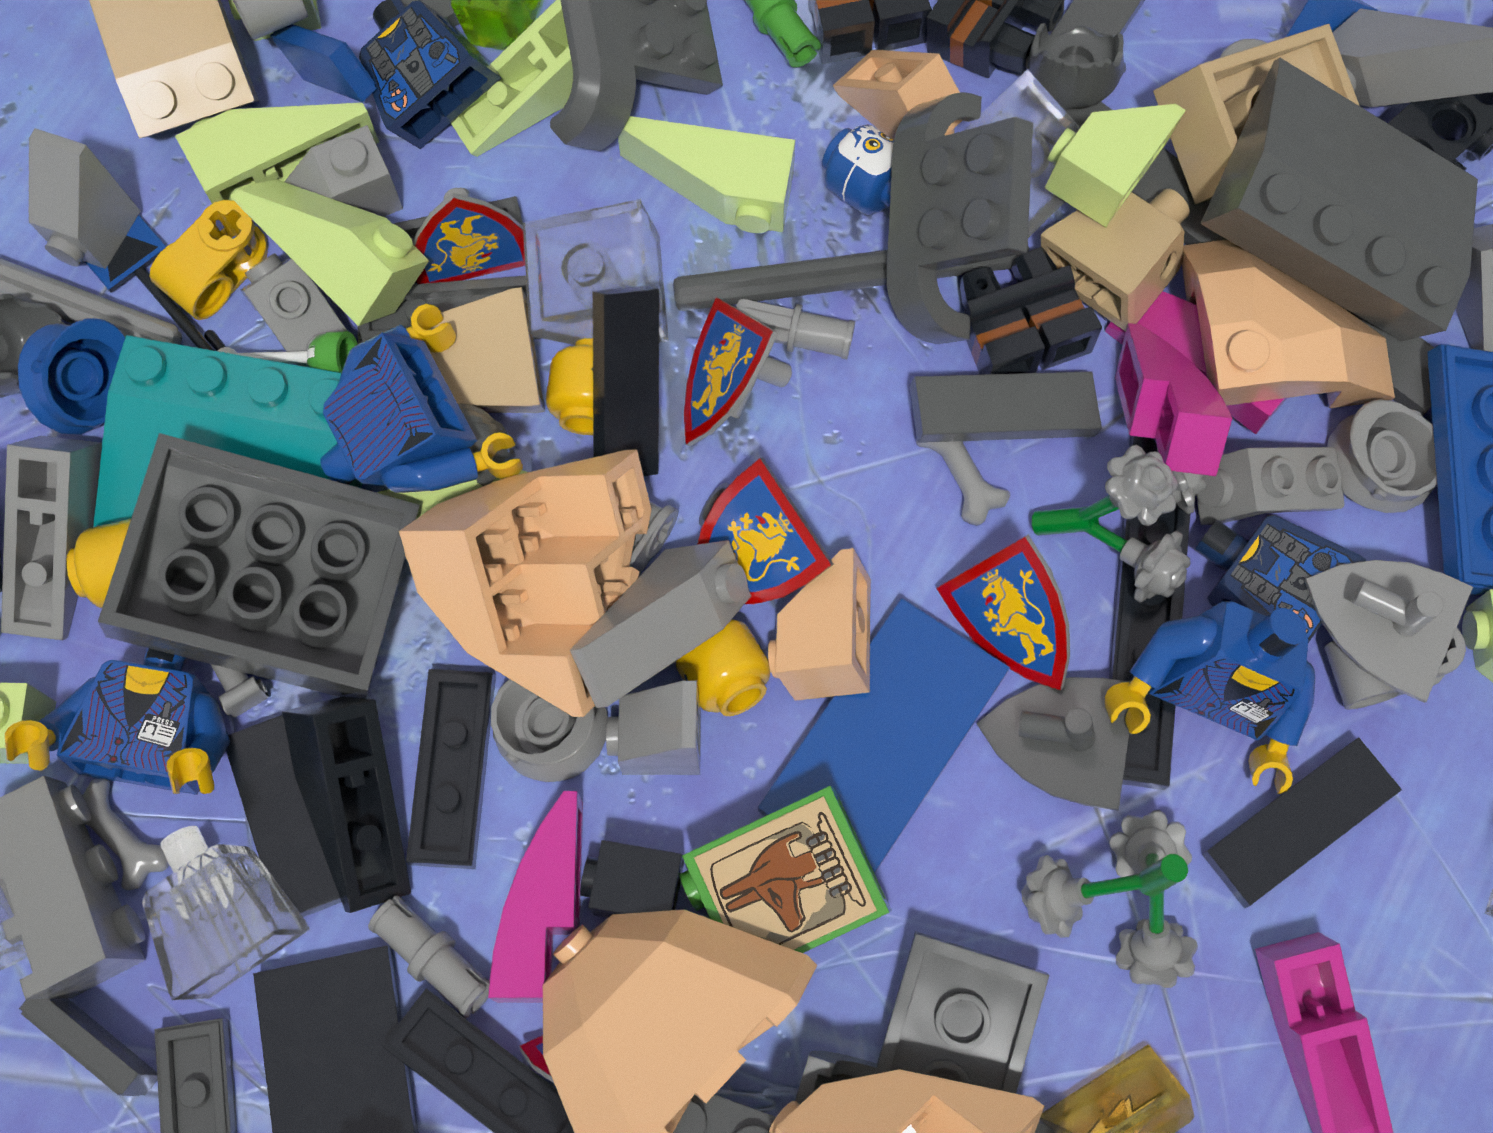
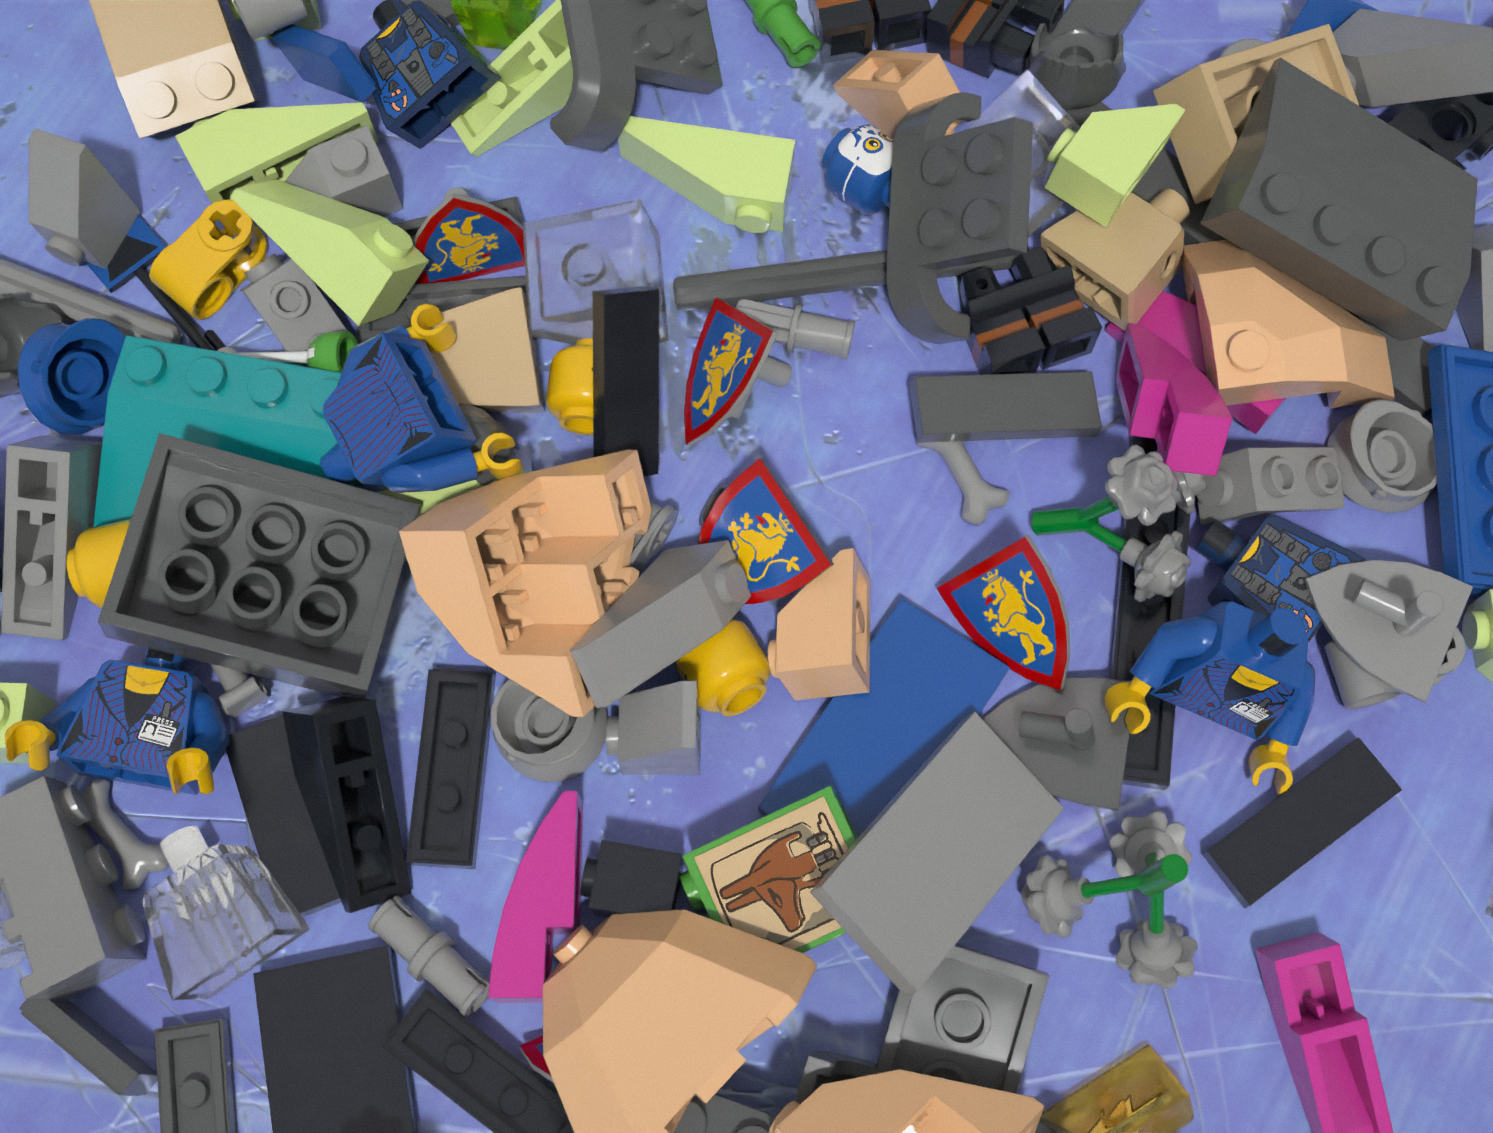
(937, 853): none -> light grey tile

